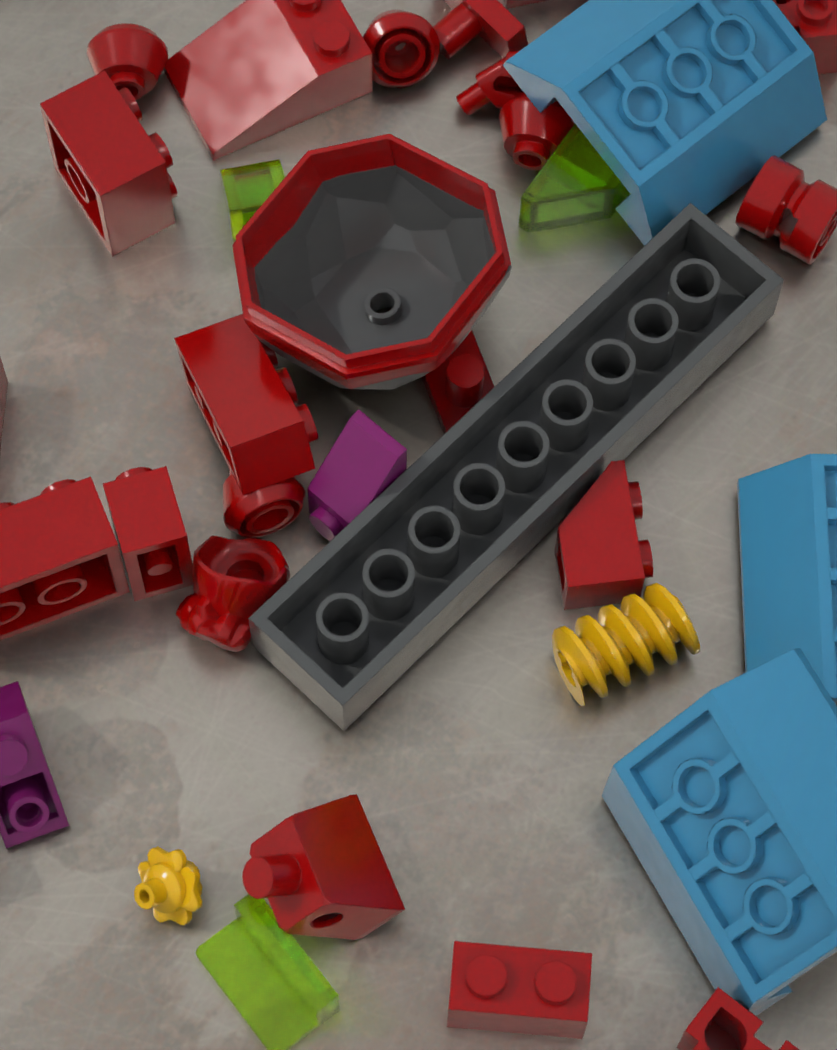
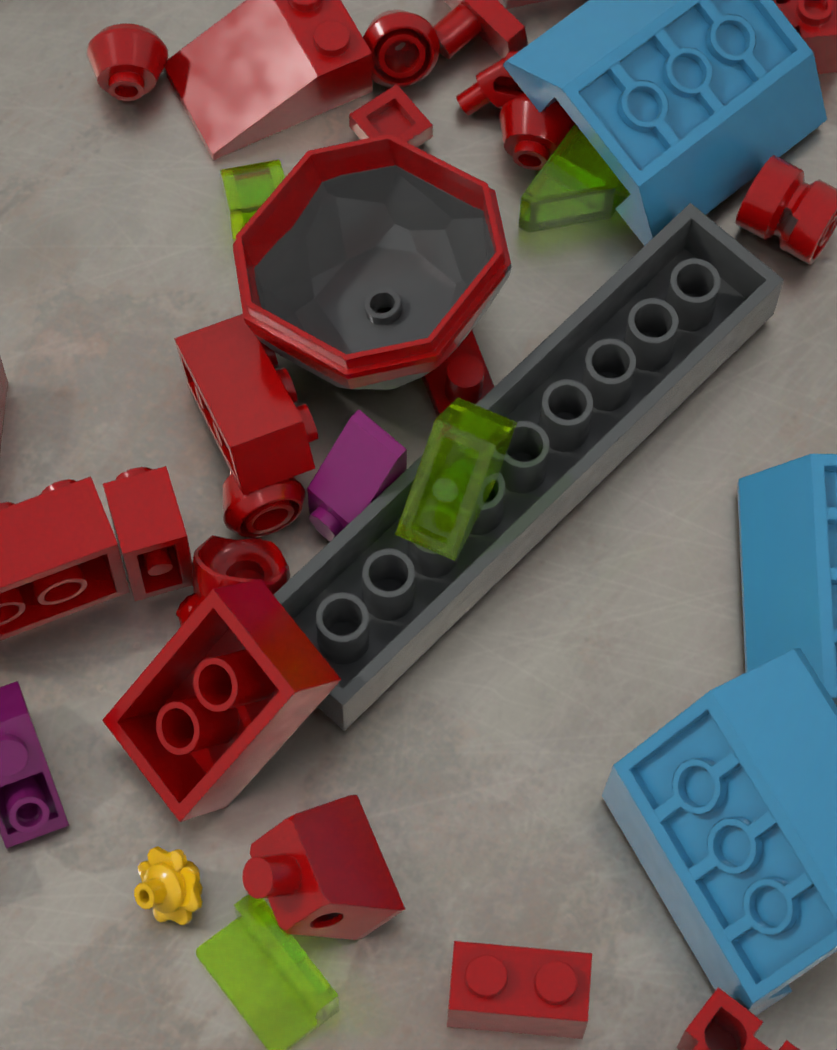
(110, 161): red brick -> none
(220, 699): none -> red brick
(391, 114): none -> red plate
(455, 477): none -> clear neon green slope
(600, 546): red slope -> none
(622, 639): yellow piece -> none

